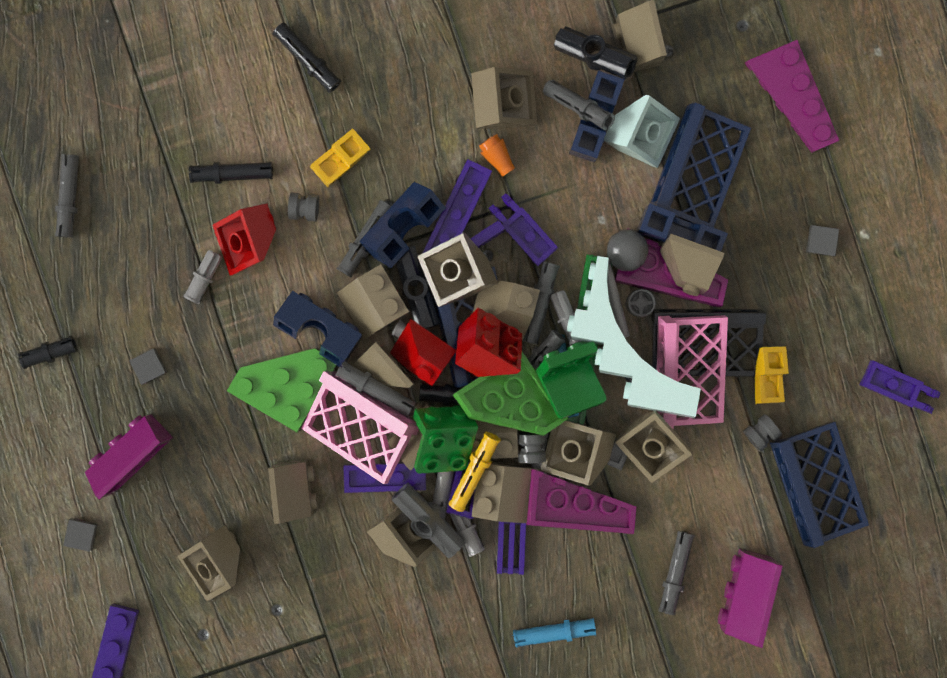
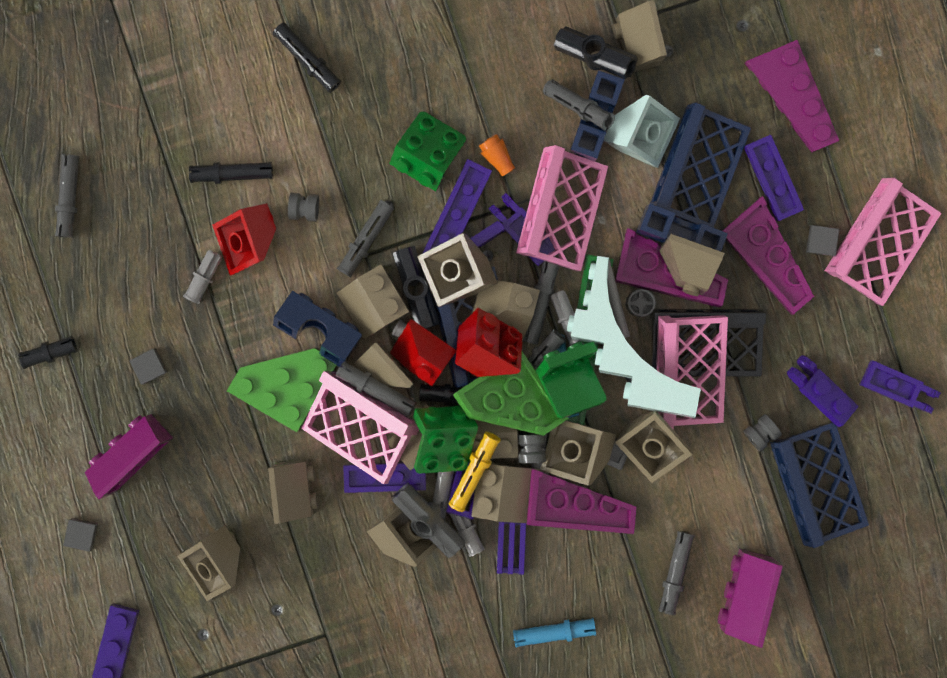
(340, 158): yellow slope -> none
(413, 208): dark blue arch -> none
(427, 150): none -> green bracket
(504, 98): dark tan slope -> none
(544, 196): none -> bright pink fence
(627, 250): dark grey hair -> none
(763, 249): none -> magenta wing
(770, 367): yellow slope -> none
(773, 178): none -> dark purple plate
(822, 392): none -> dark purple hinge
(867, 225): none -> bright pink fence

